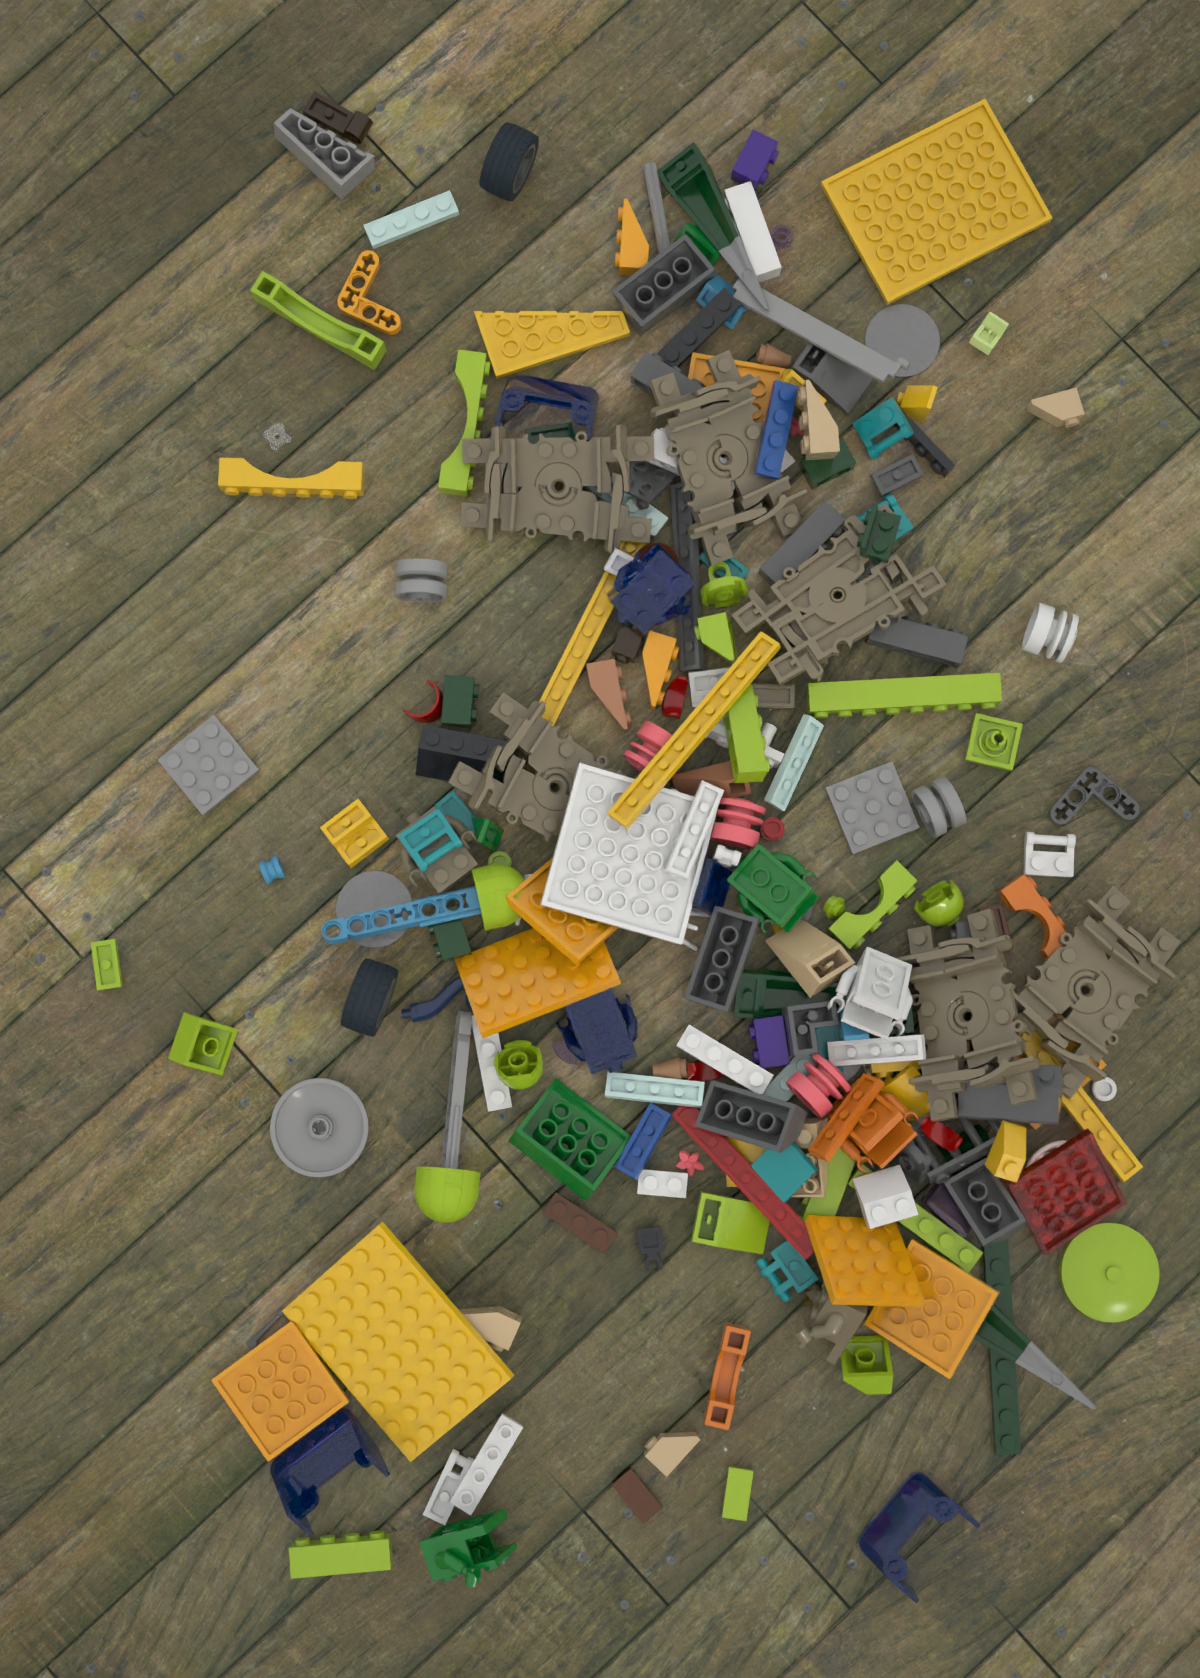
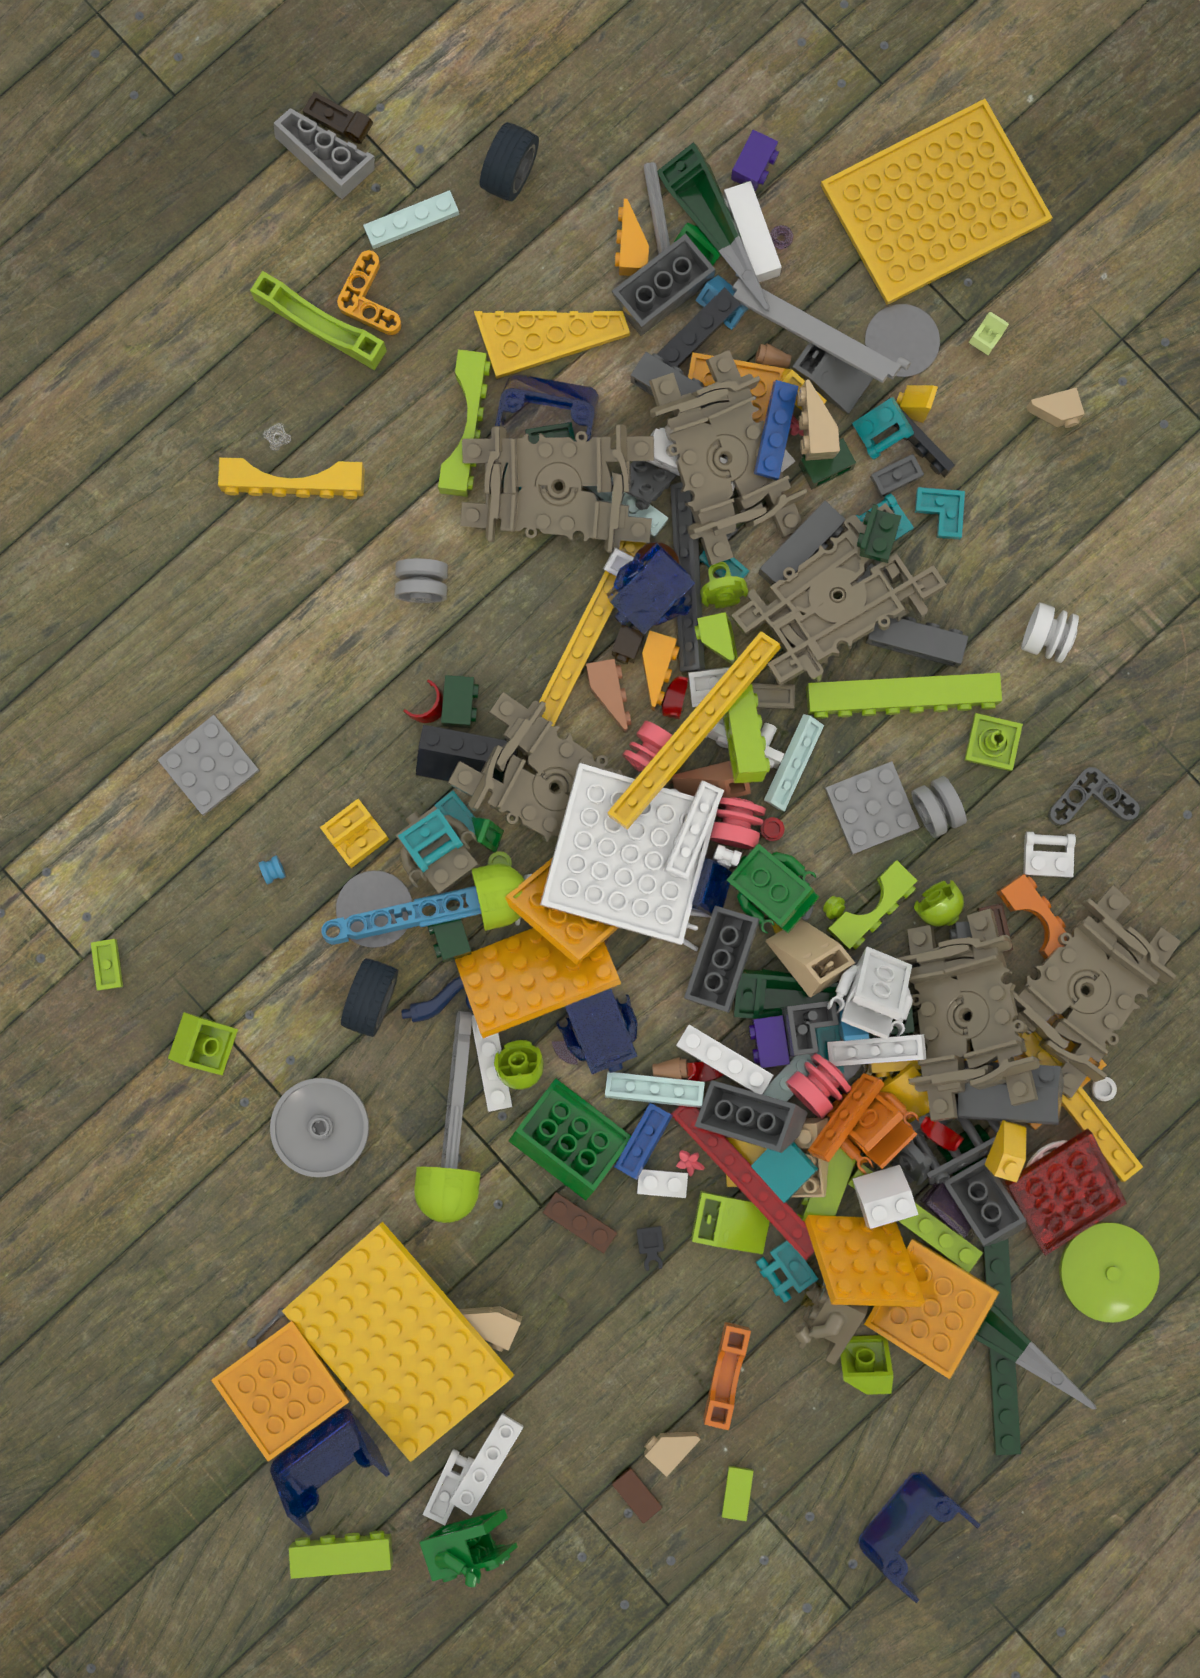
(948, 507): none -> teal plate

